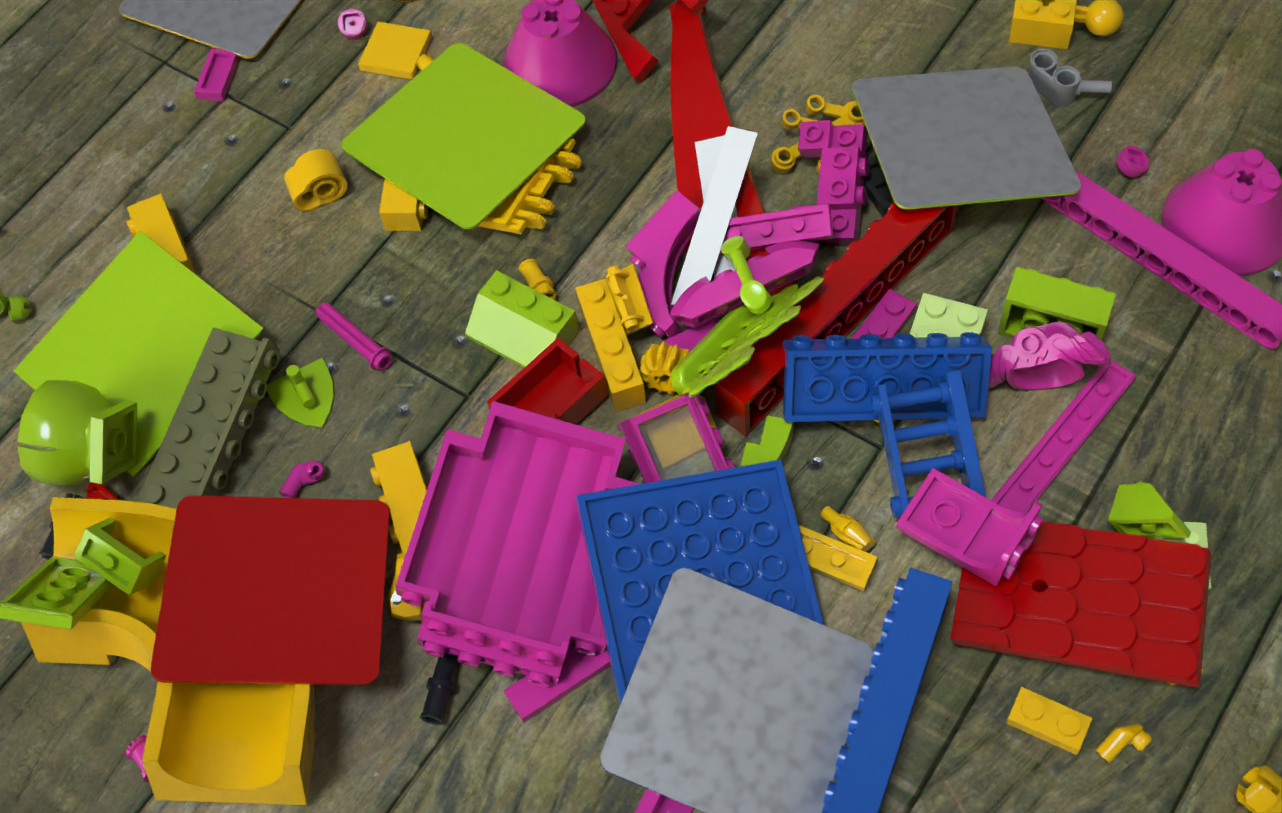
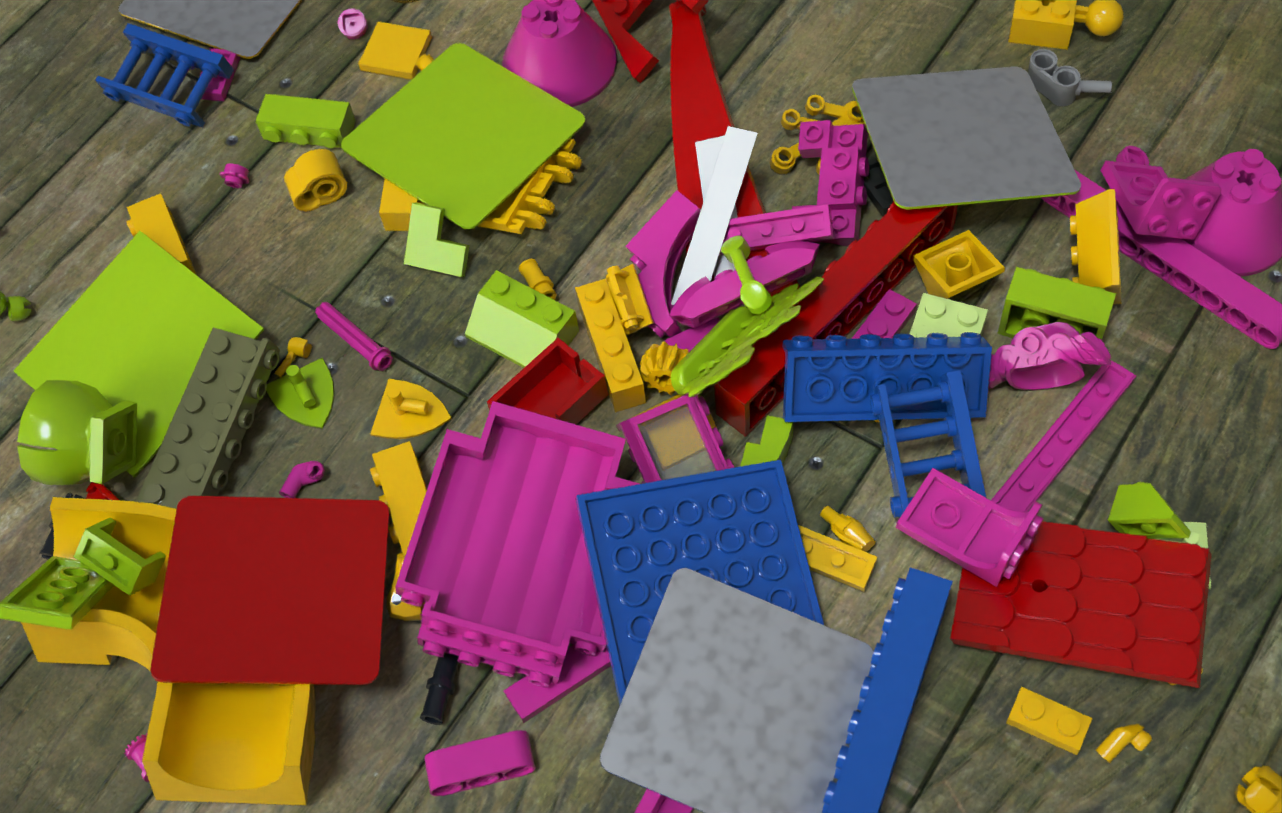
(165, 49): none -> blue fence
(235, 175): none -> dark pink plate
(296, 347): none -> yellow hand
(305, 120): none -> lime brick
(408, 411): none -> yellow shield
(425, 246): none -> lime tile
(479, 763): none -> dark pink beam
(956, 265): none -> yellow slope
(1097, 243): none -> yellow slope
(1160, 203): none -> dark pink bracket

